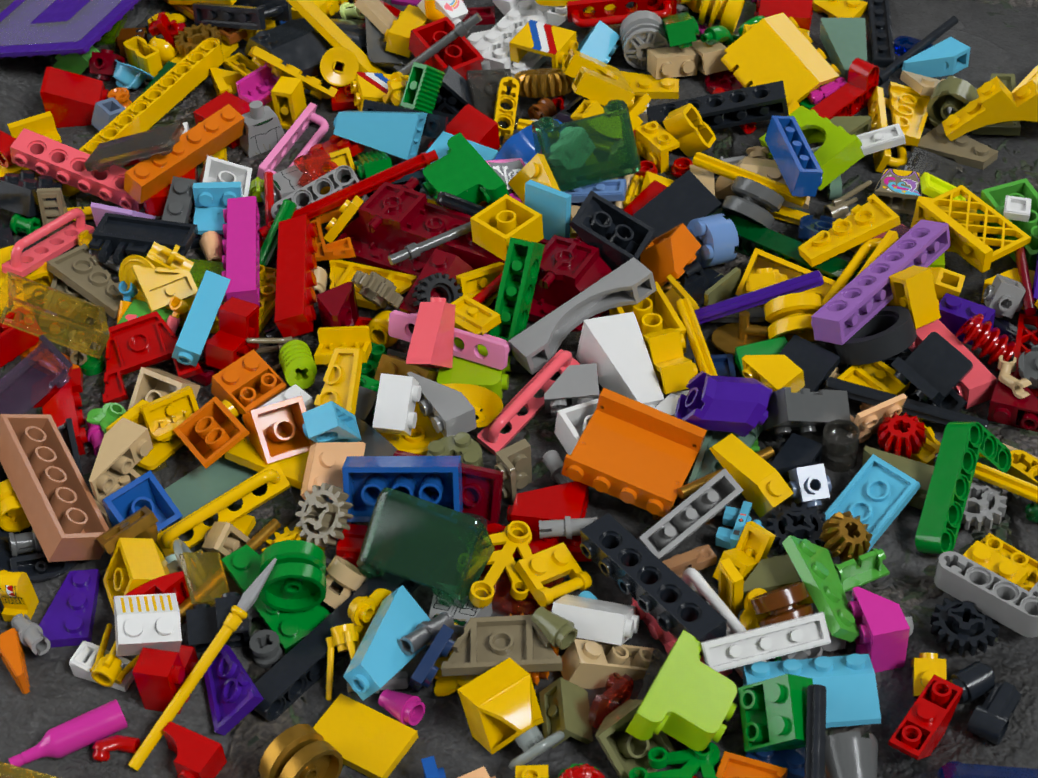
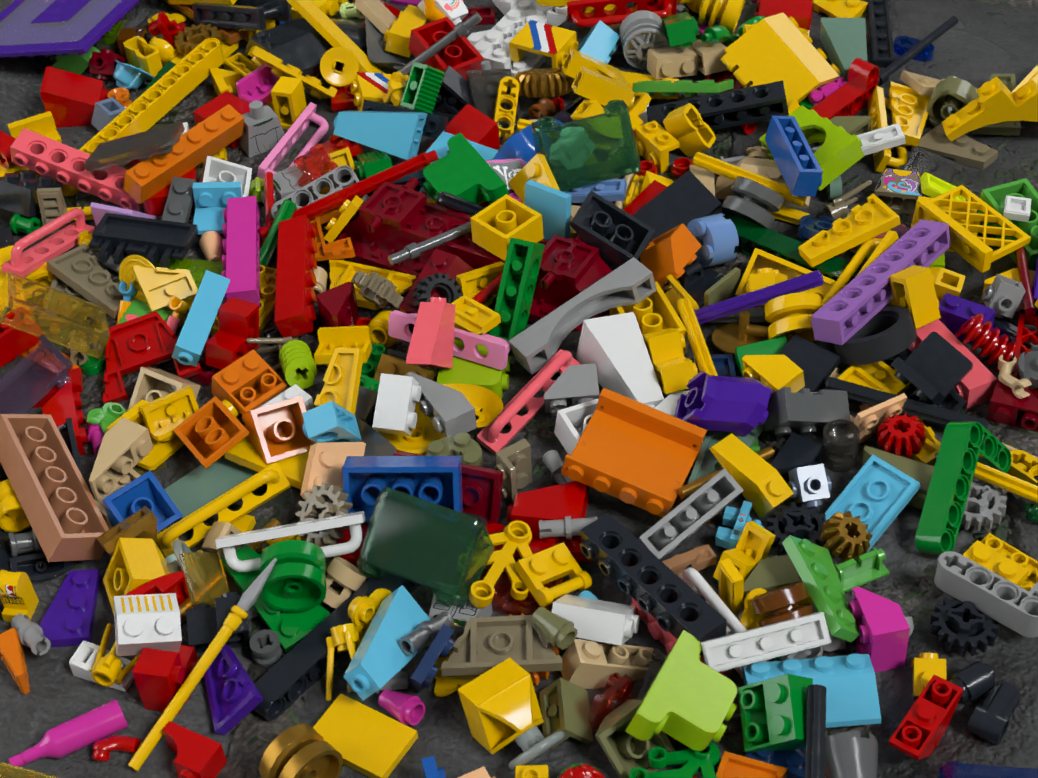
(164, 257): yellow hips -> none
(352, 519): none -> white piece
(686, 86): none -> bright green wing
(939, 60): medium azure slope -> none

